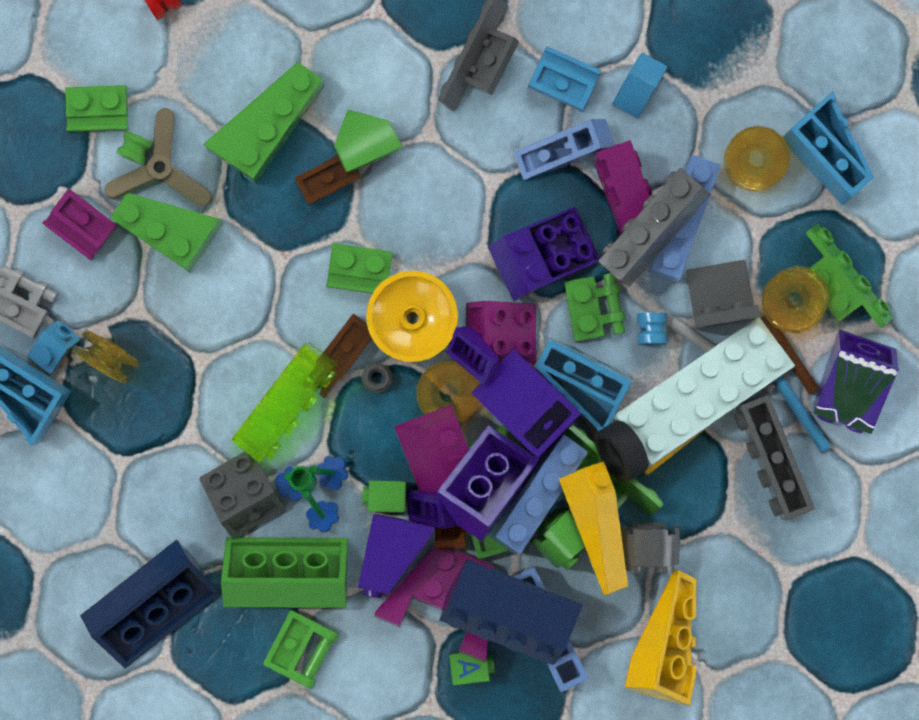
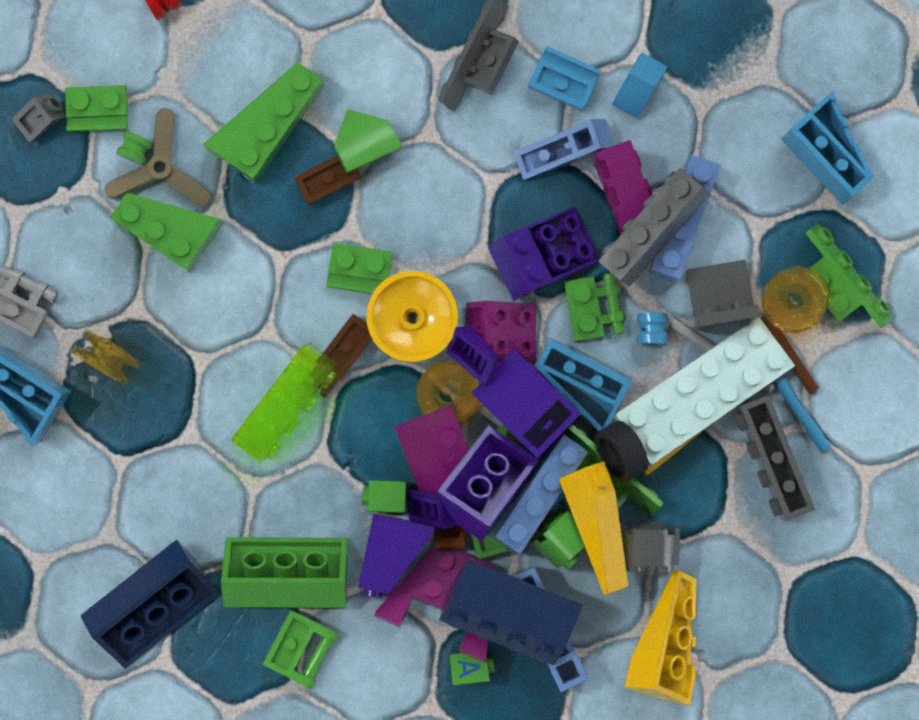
(38, 116): none -> dark grey bracket
(53, 346): dark azure bracket -> none
(80, 224): magenta plate -> none
(241, 494): dark grey bracket -> none
(302, 481): blue plant -> none
(370, 370): dark grey plate -> none
(774, 152): clear yellow wheel -> none
(856, 382): slope -> none

